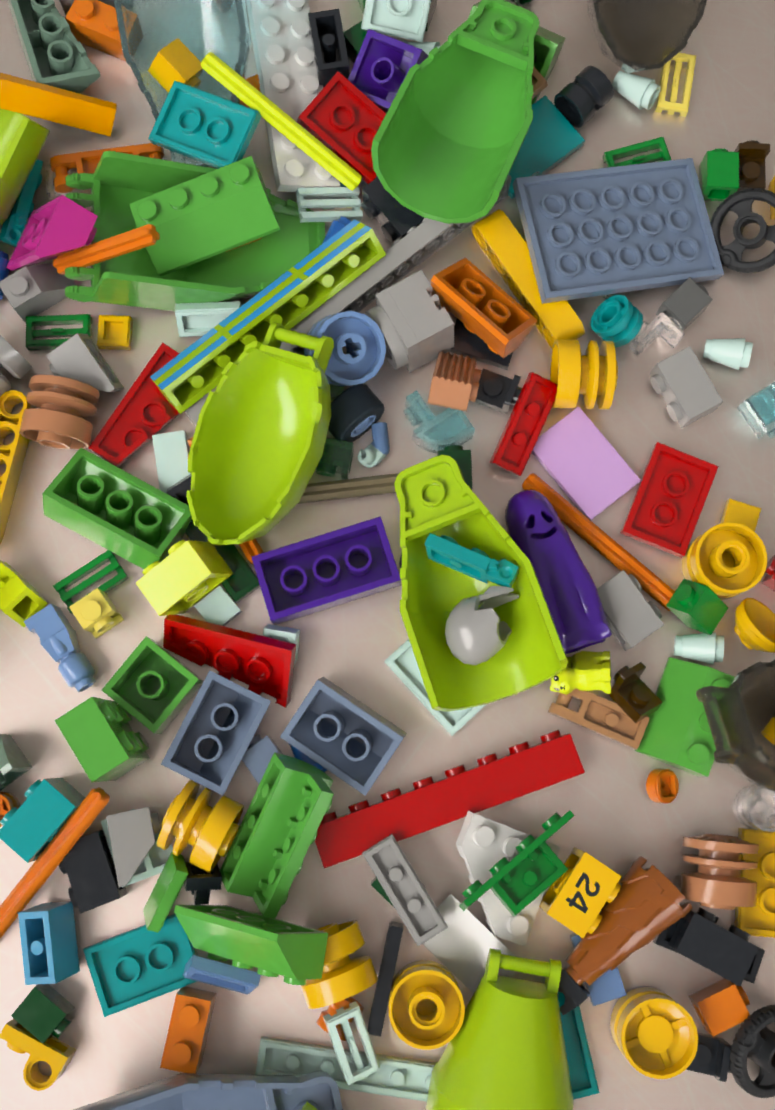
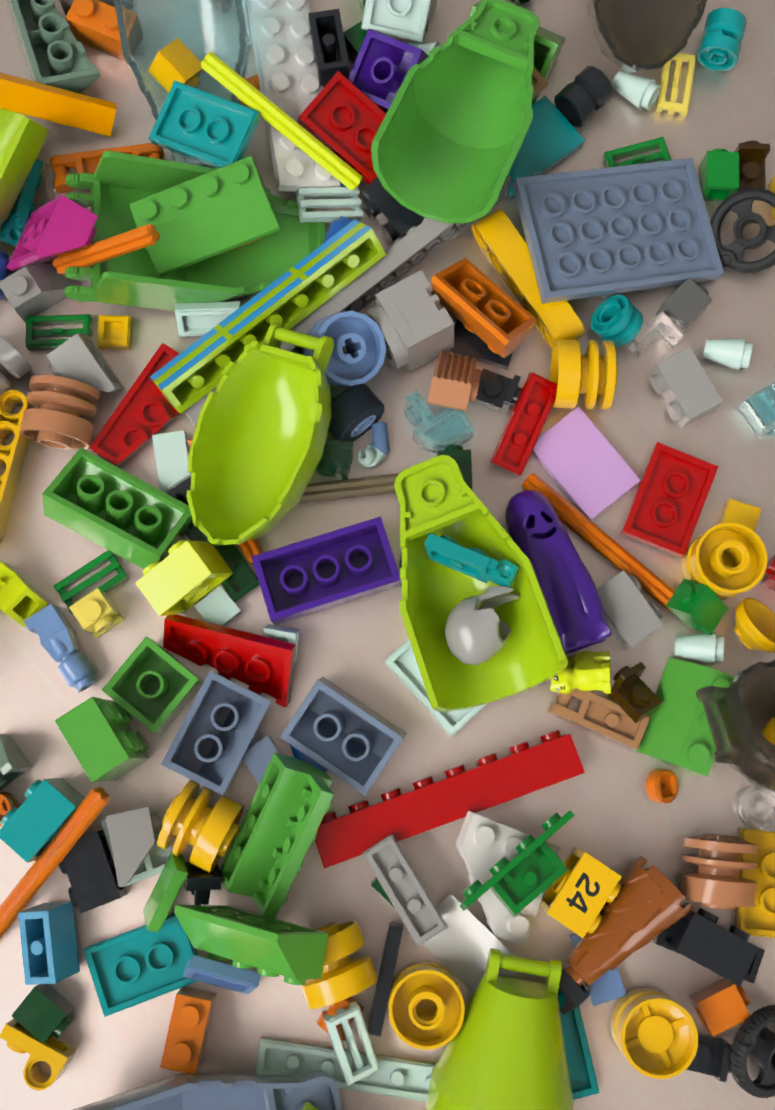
(722, 39): none -> teal wheel

